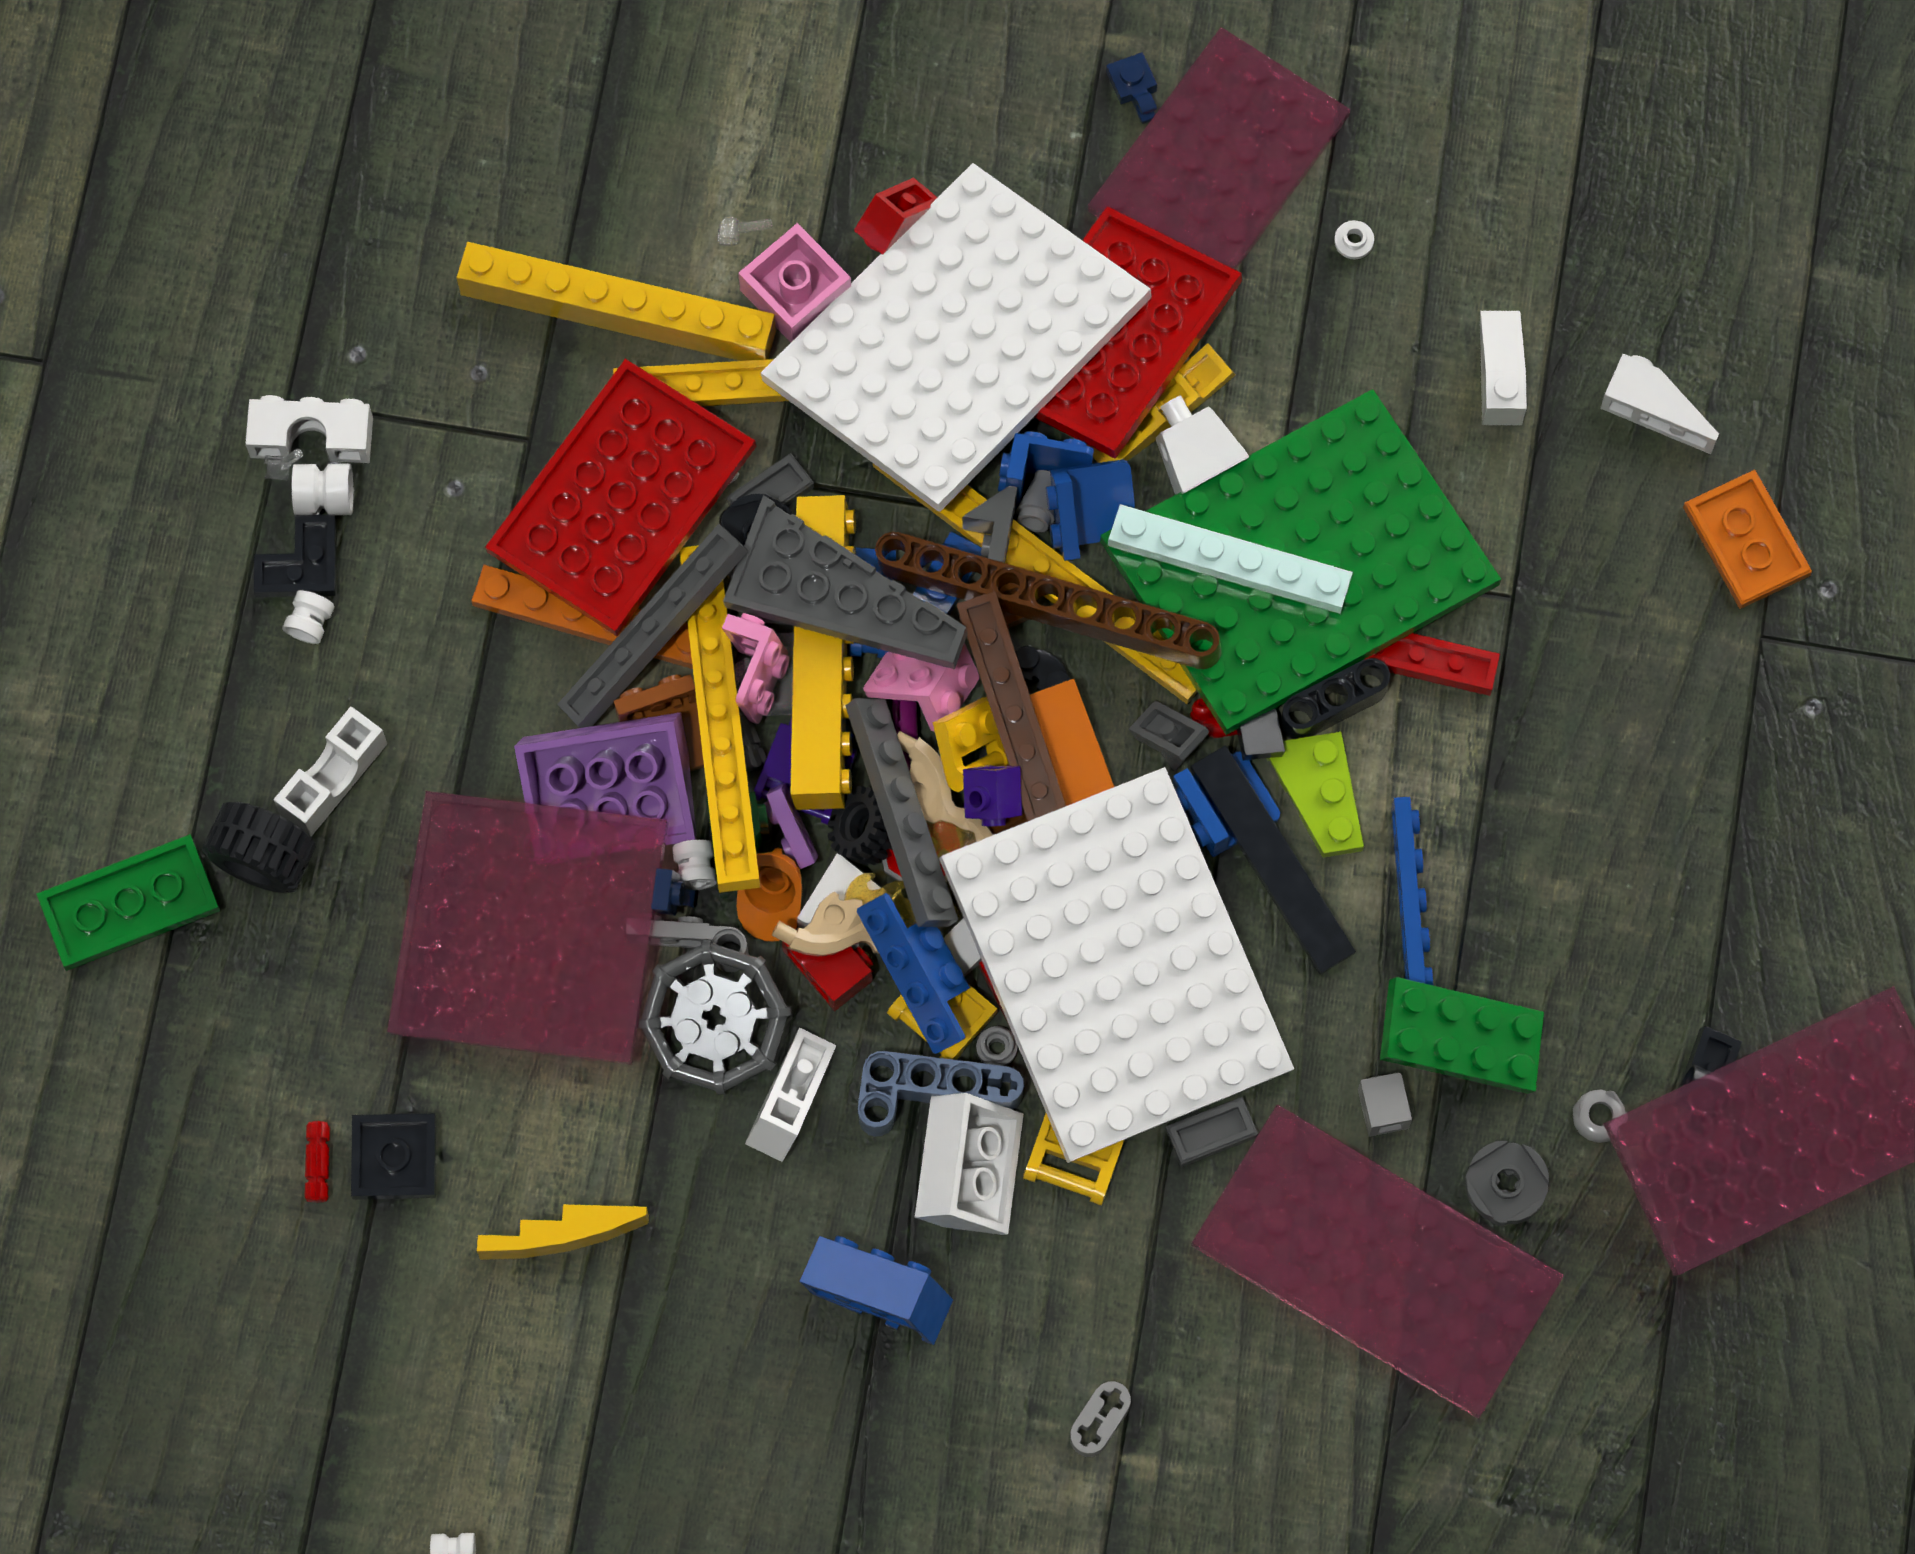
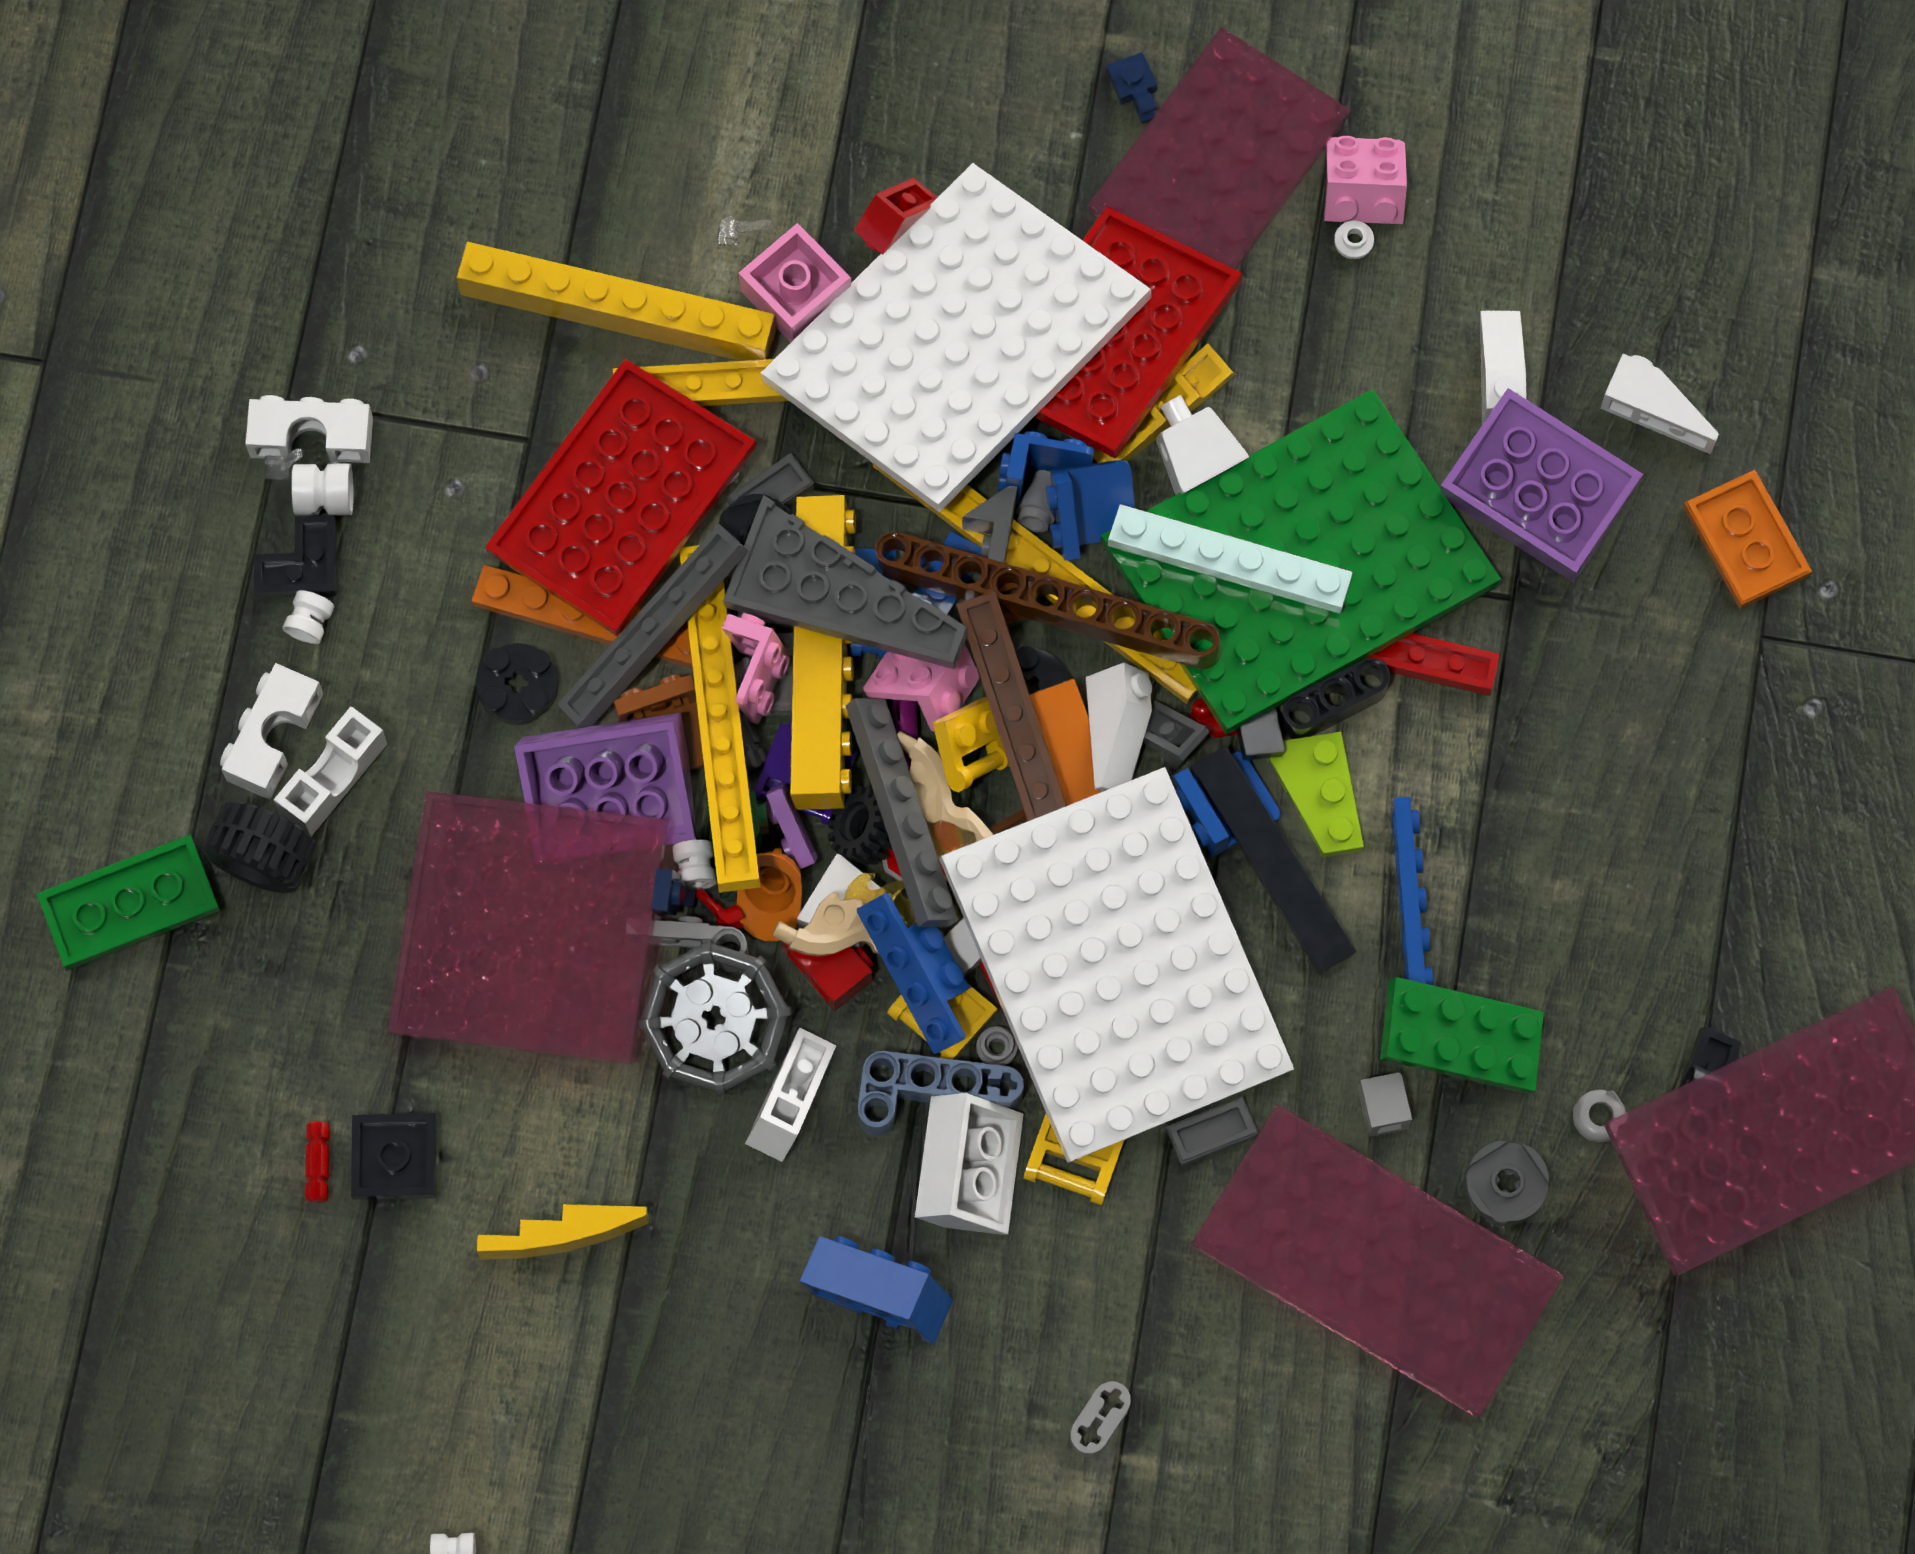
(282, 698): none -> white arch
(502, 665): none -> black plate
(724, 917): none -> red hand
(992, 794): dark purple brick -> none
(1118, 722): none -> white slope
(1365, 180): none -> bright pink bracket
(1540, 485): none -> medium lavender slope

